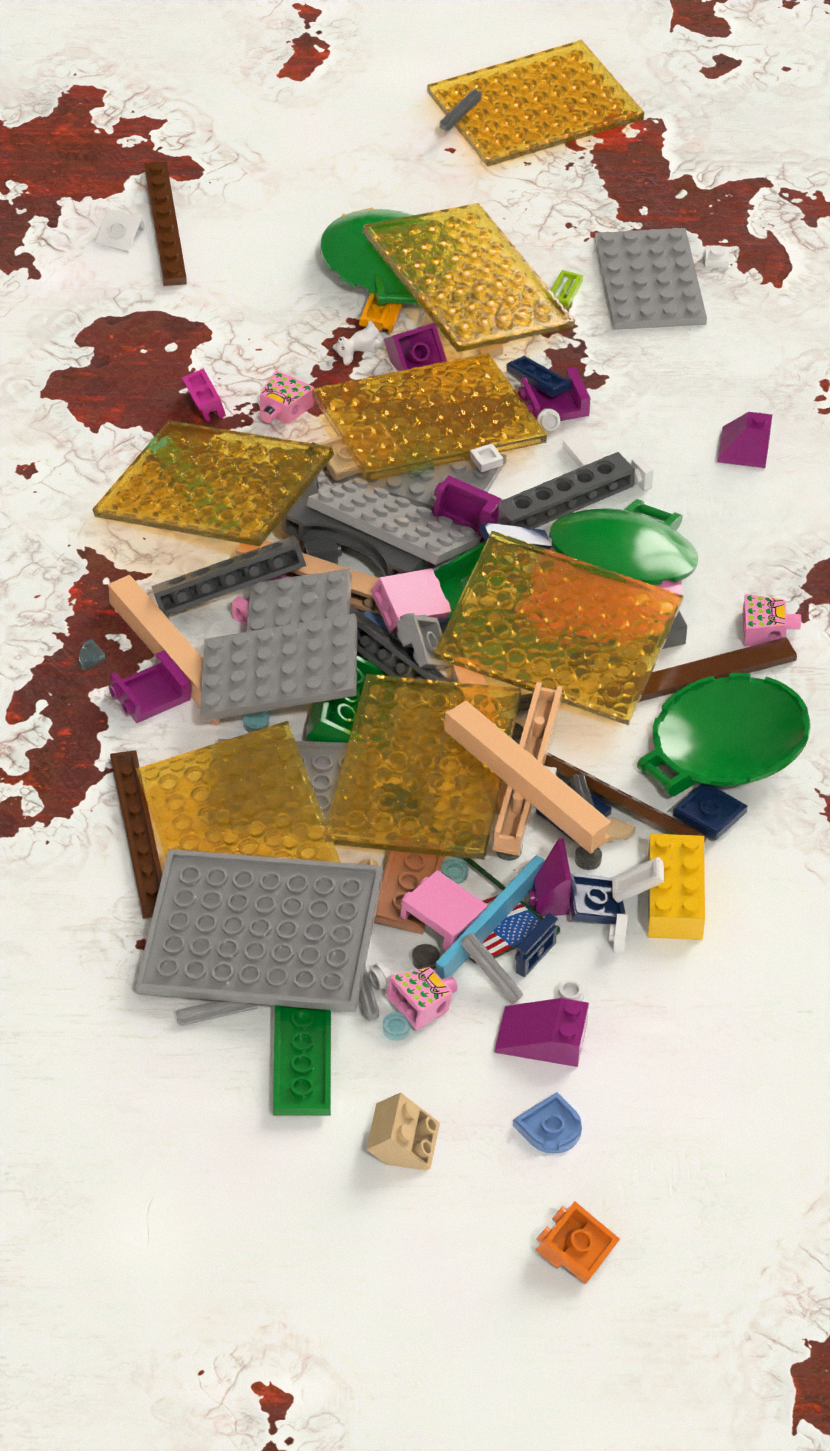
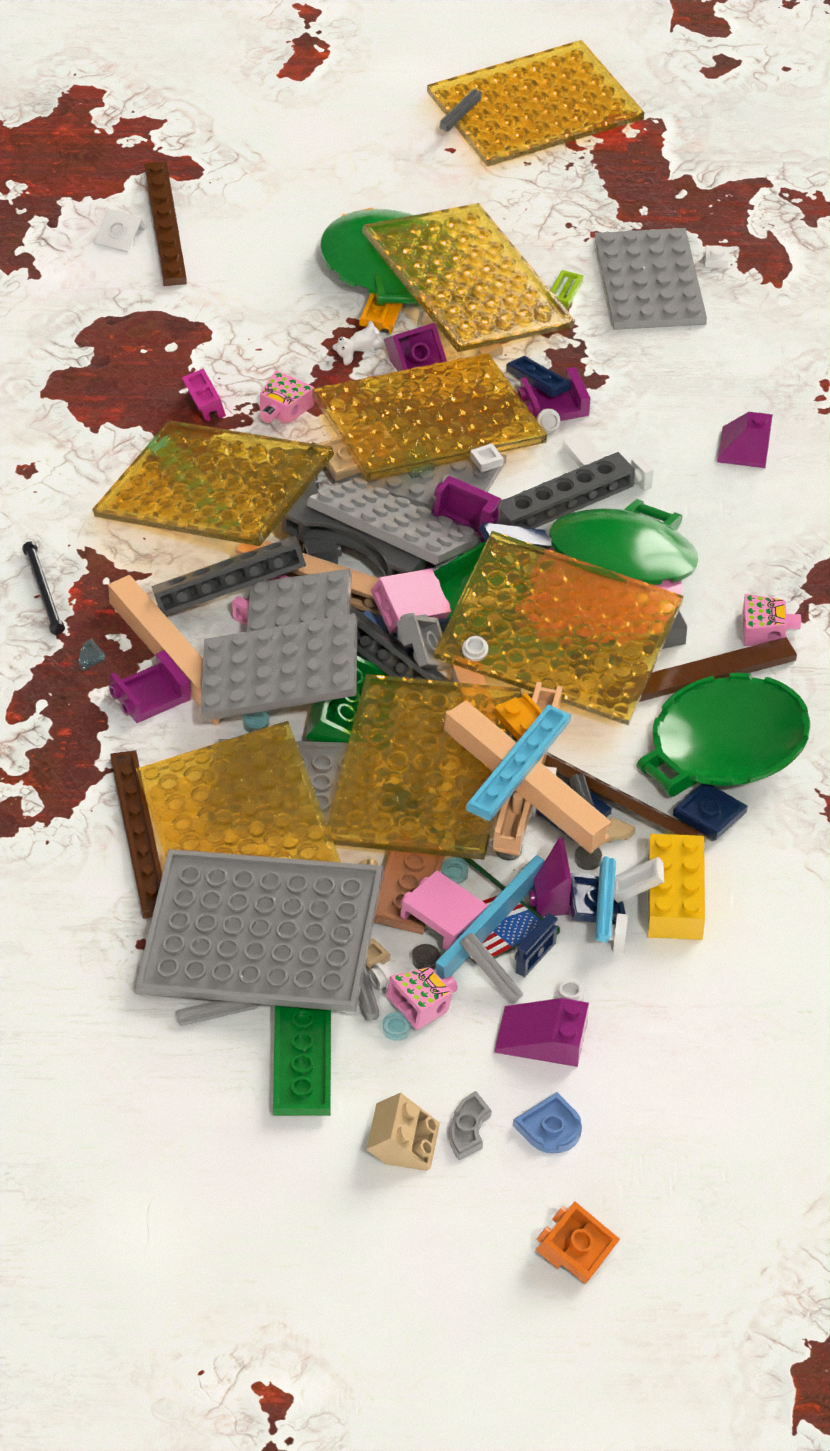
(56, 626): none -> black bar
(376, 954): none -> tan tile
(466, 1125): none -> light grey tile
(475, 648): none -> white plate
(518, 714): none -> light orange plate
(518, 763): none -> medium azure tile
(605, 899): none -> medium azure axle

